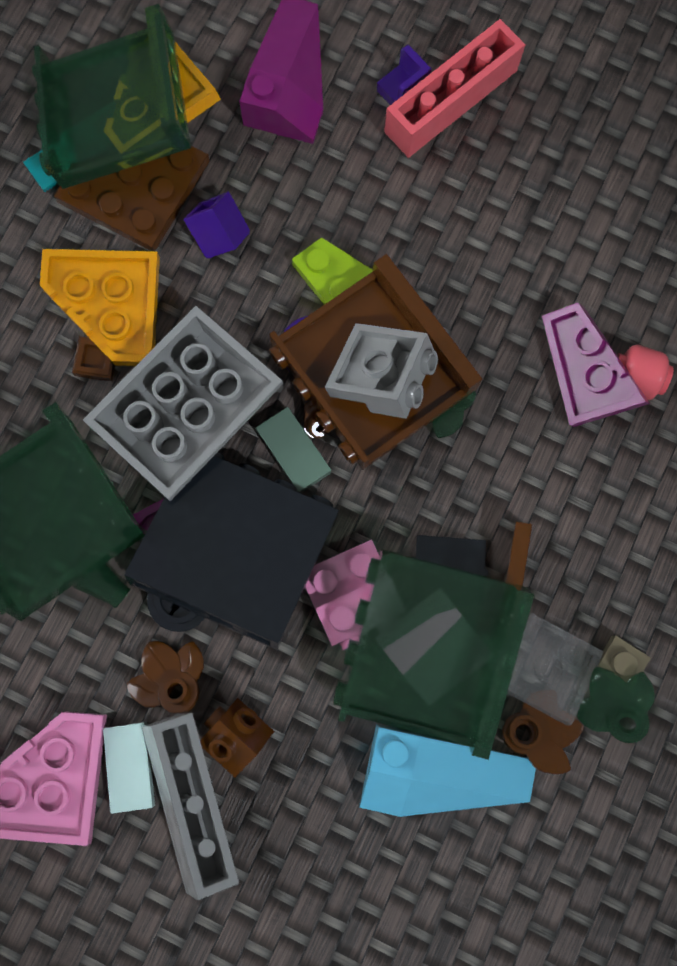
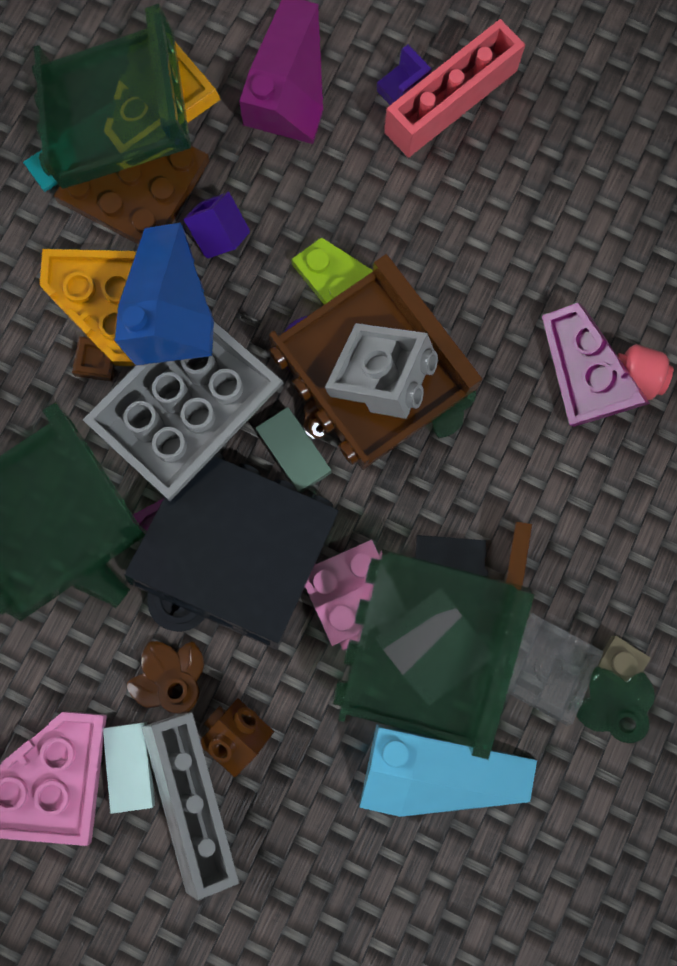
(164, 302): none -> blue wedge
(545, 739): reddish brown plate -> none

